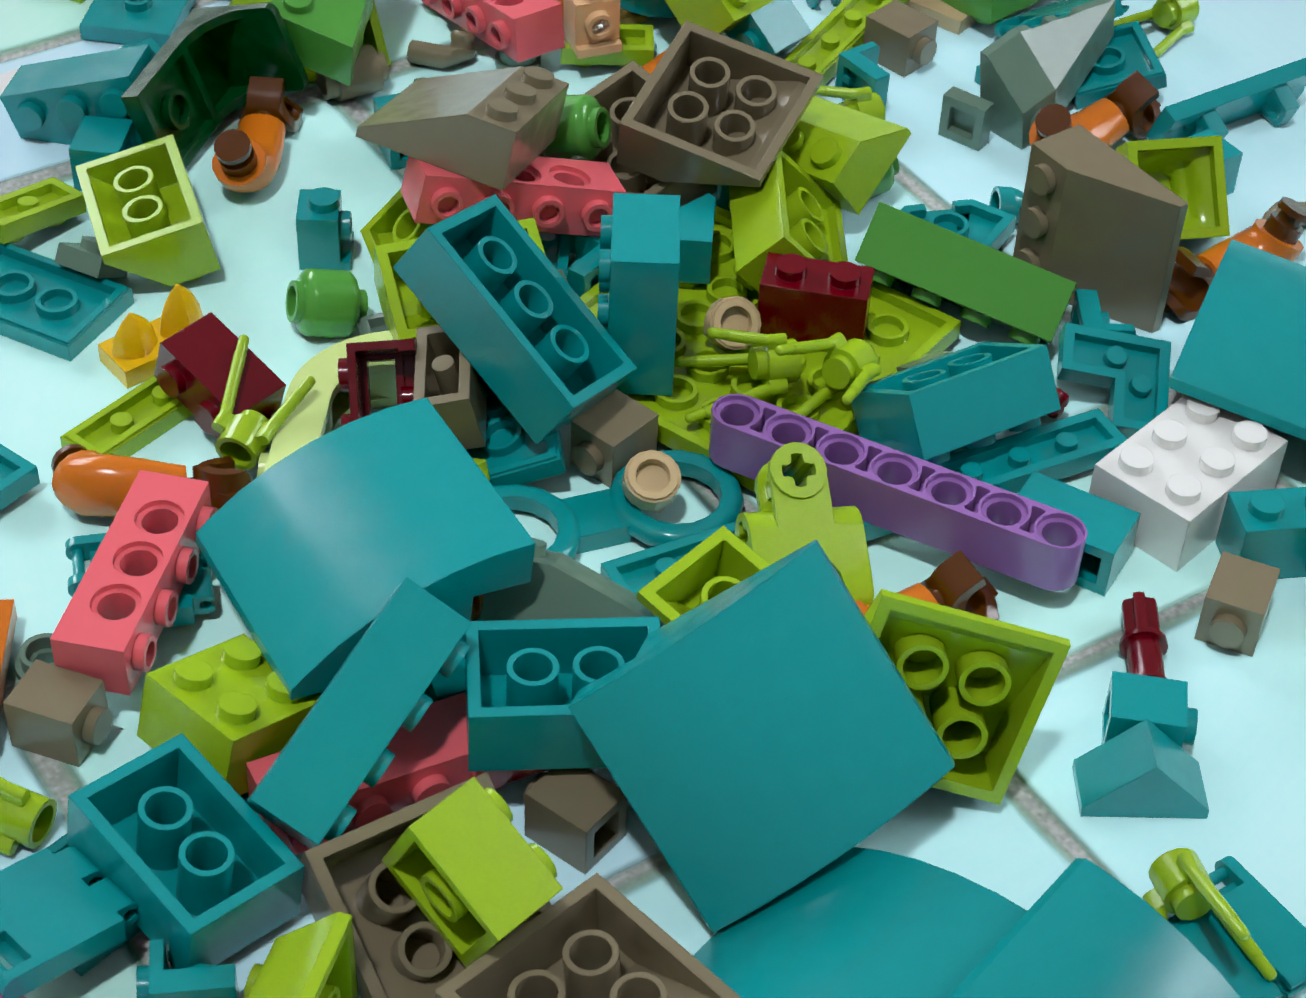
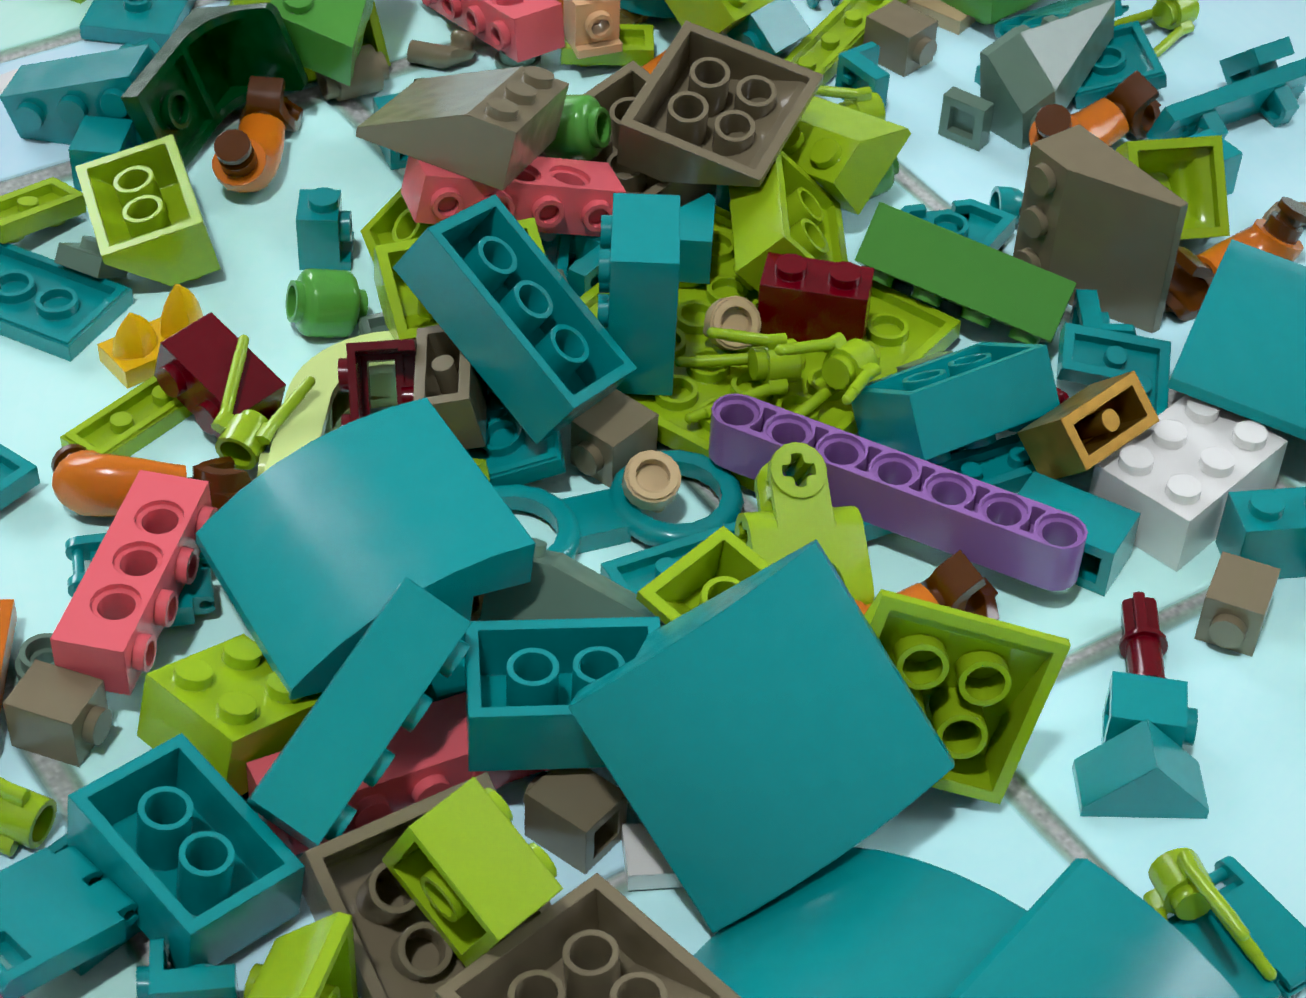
(644, 861): none -> white tile
(1088, 426): none -> pearl gold brick
(1255, 60): none -> teal bracket

